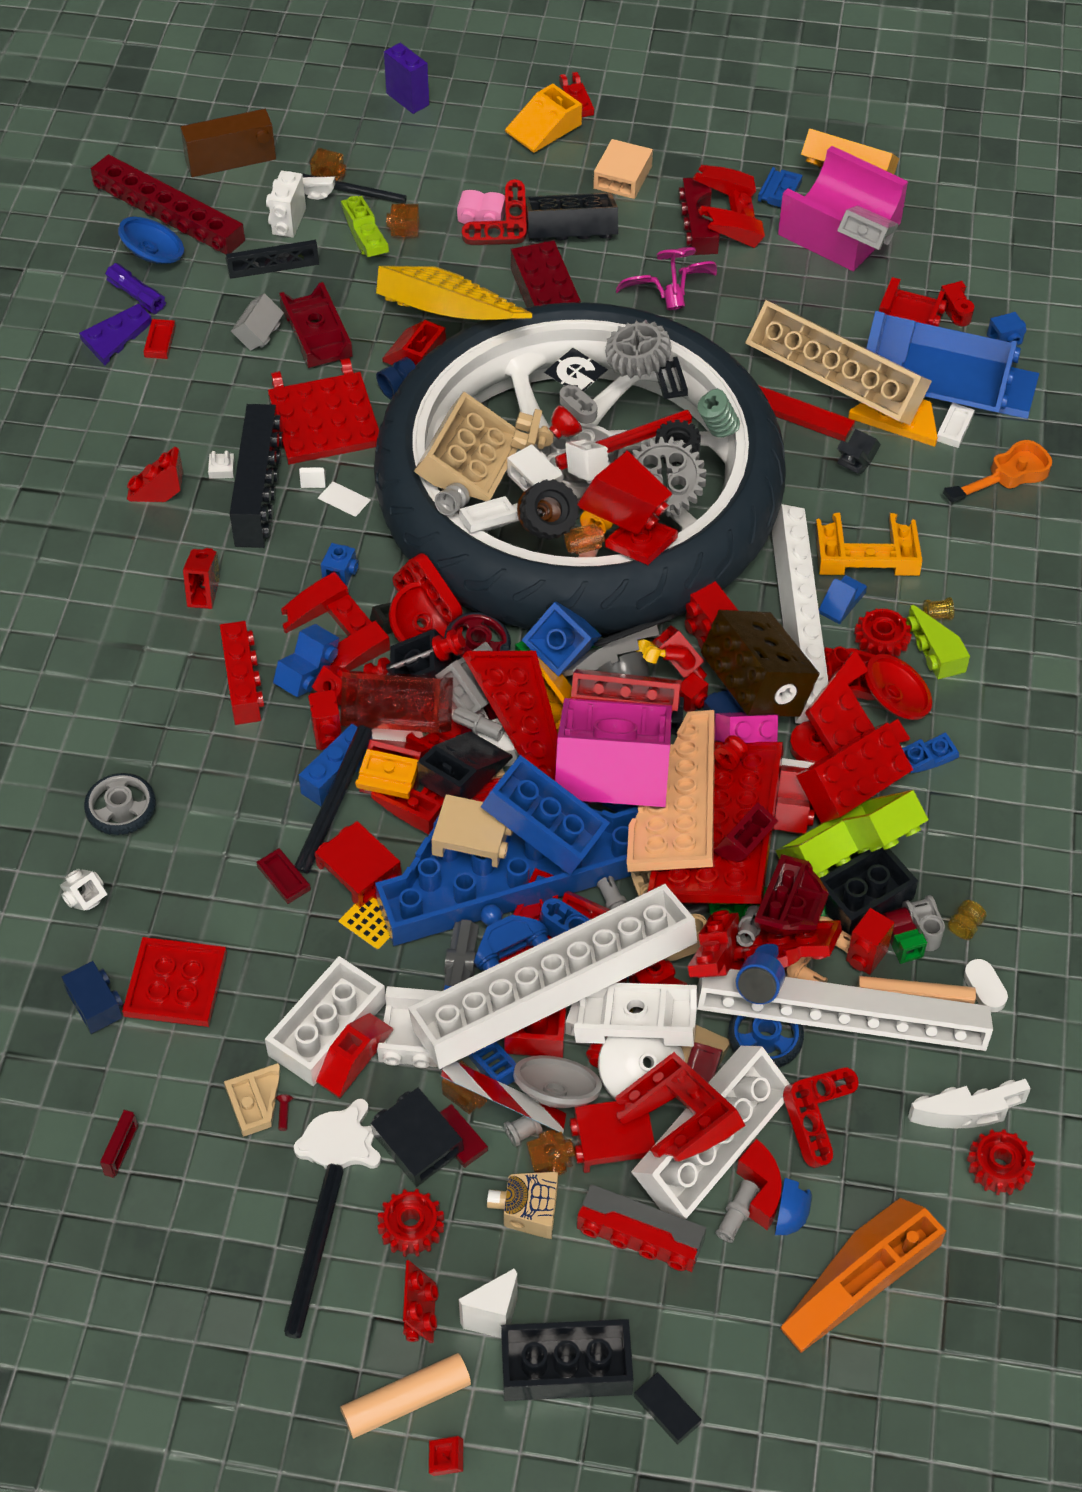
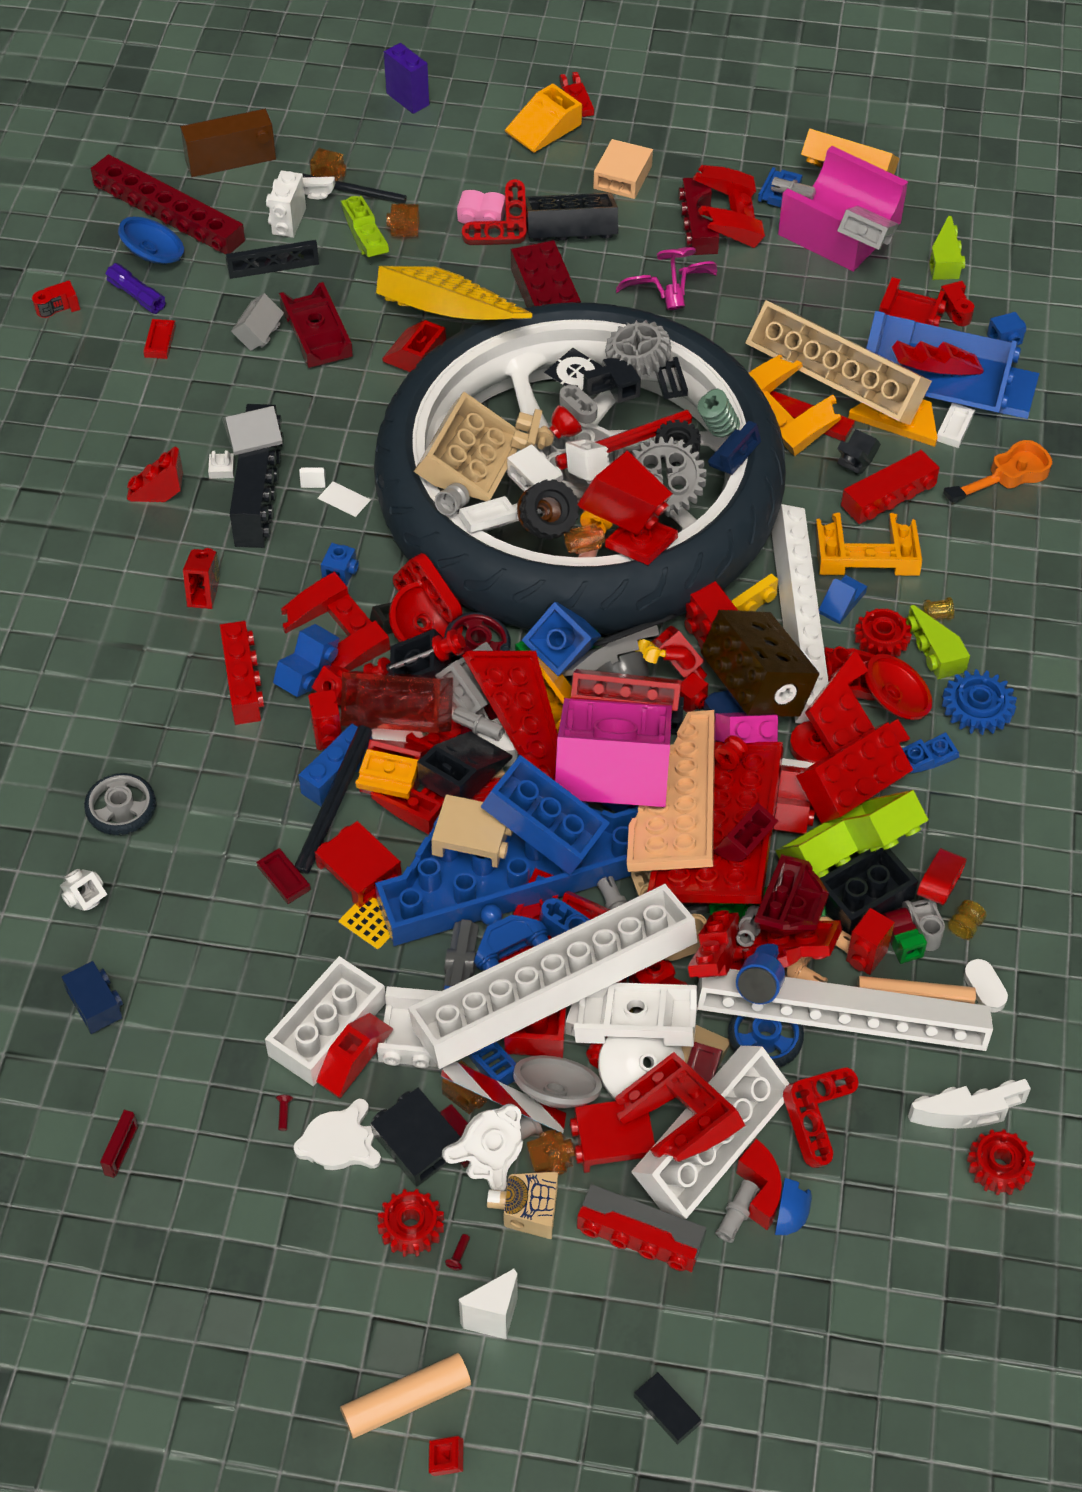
(55, 299): none -> red leg
(114, 332): dark purple wing -> none
(175, 982): red plate -> none
(253, 430): none -> light grey slope
(254, 1098): tan wing -> none
(313, 1251): black axle -> none
(324, 415): red plate -> none
(391, 377): dark blue wheel -> none
(419, 1304): red hinge -> none
(454, 1262): none -> dark red piece
(489, 1144): none -> white tile
(567, 1360): black brick -> none
(613, 376): none -> black brick
(736, 448): none -> dark blue panel
(757, 595): none -> yellow hinge
(782, 184): none -> light grey axle
(807, 427): none -> light orange wedge
(864, 1268): orange wedge -> none
(890, 486): none -> red brick
(941, 876): none -> red beam
(942, 360): none -> red slope
(946, 253): none -> lime slope
(979, 701): none -> blue gear

